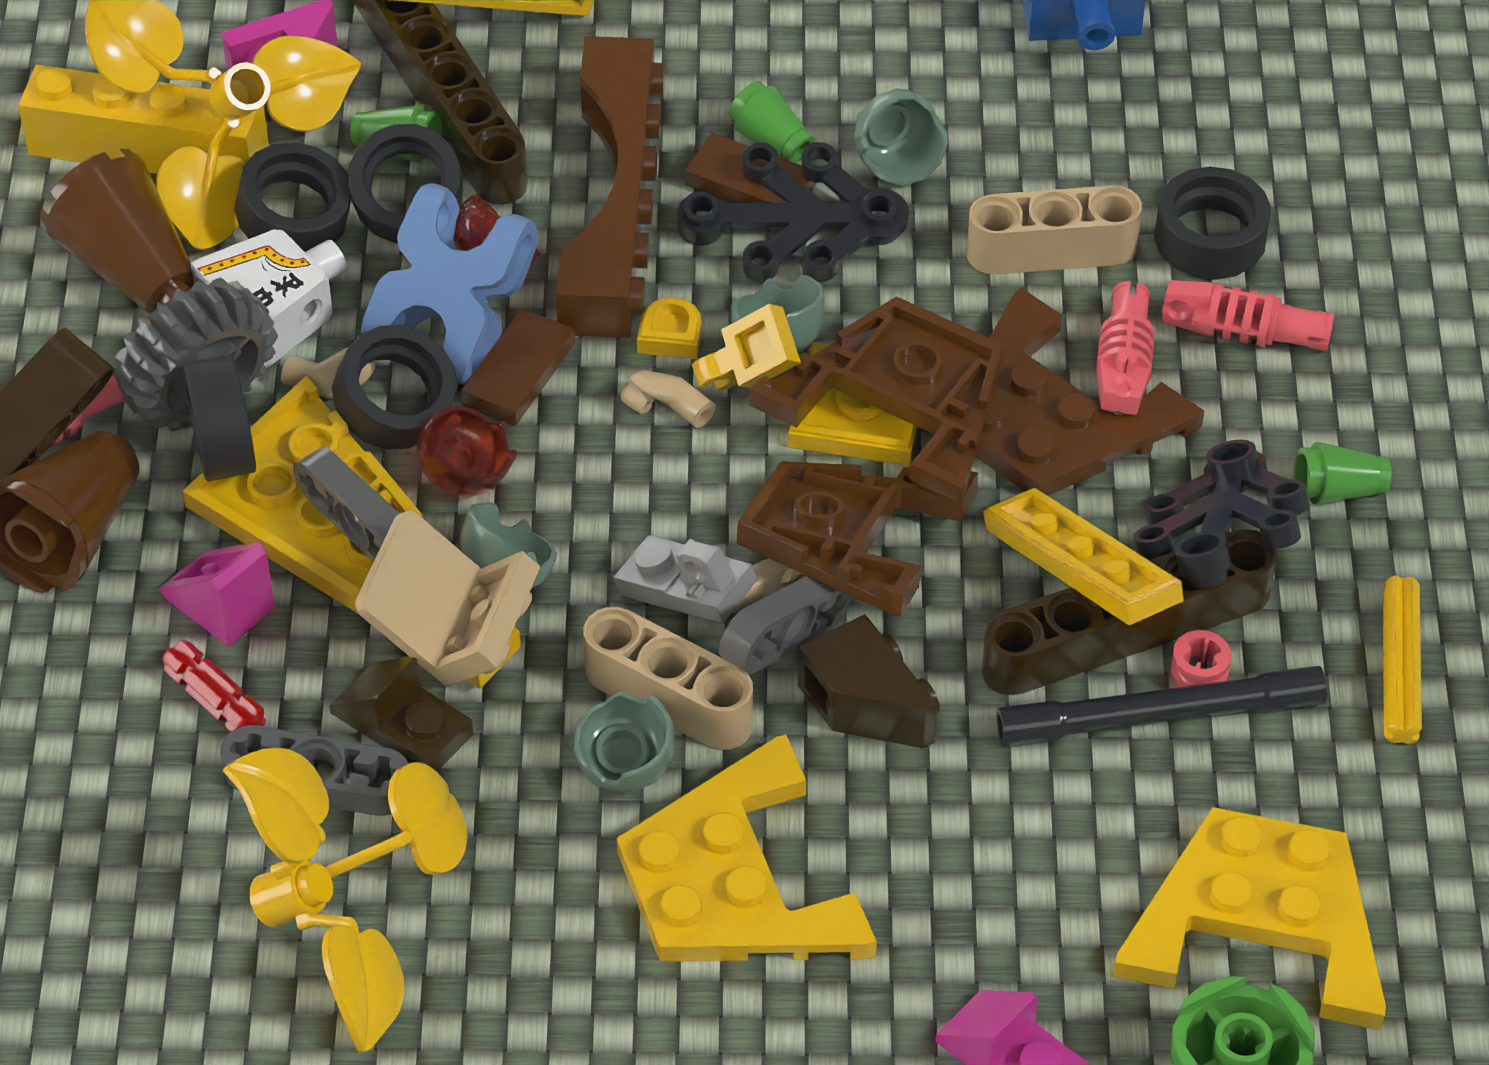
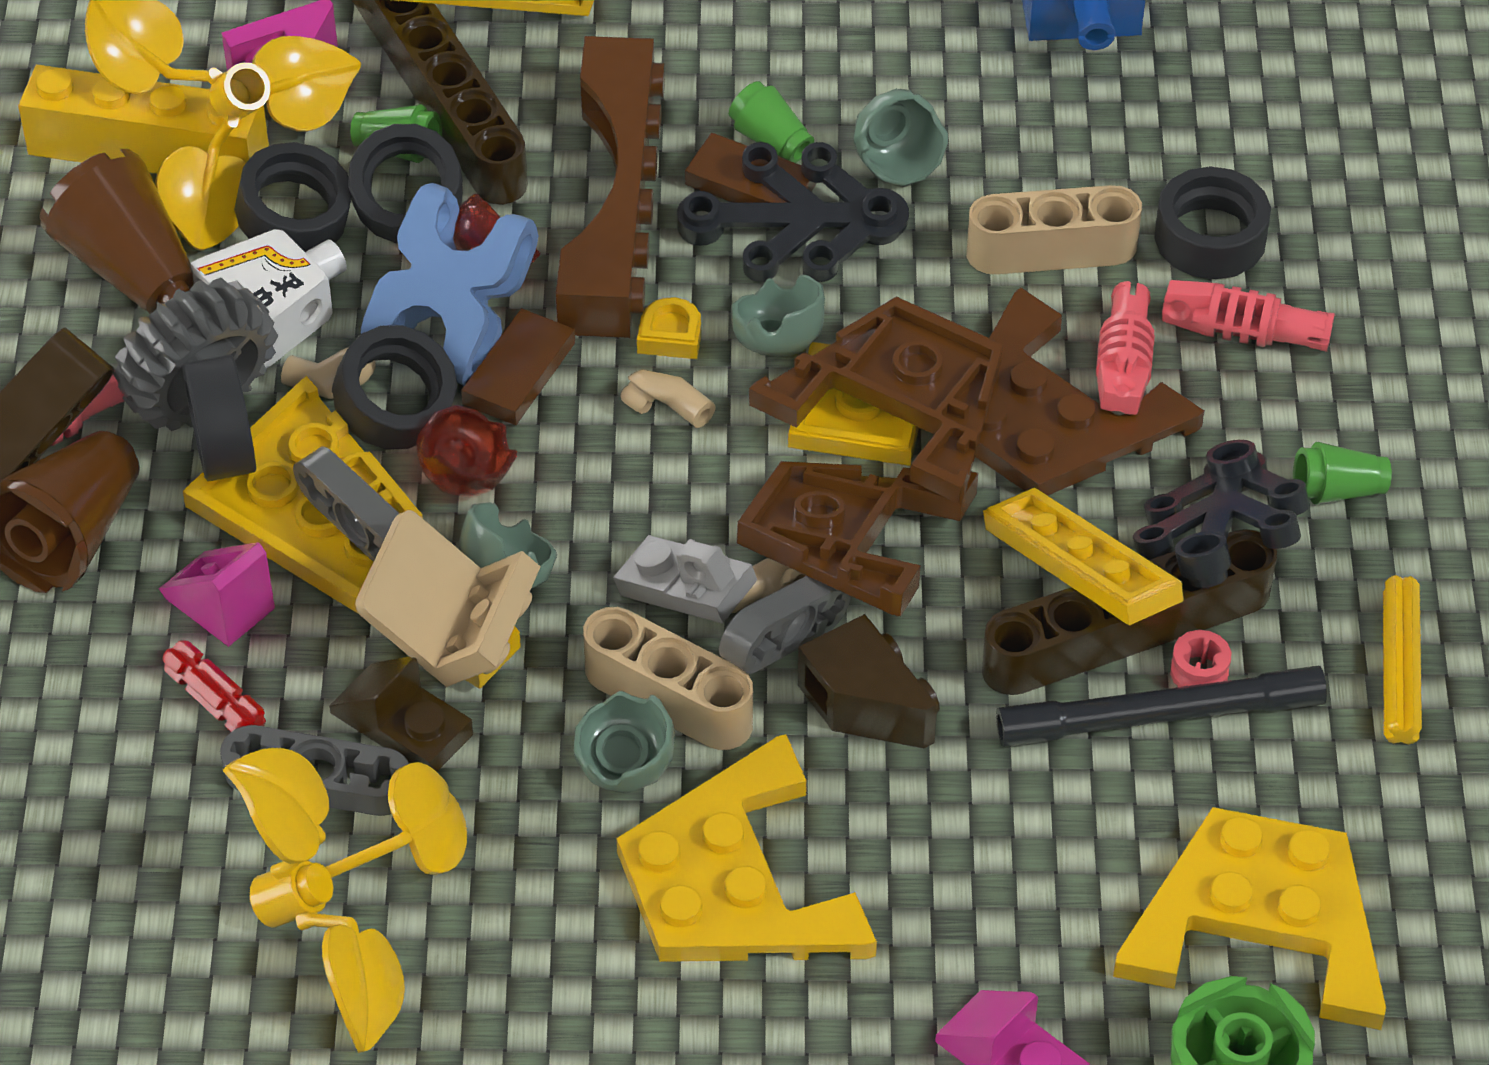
(754, 349): yellow plate -> none

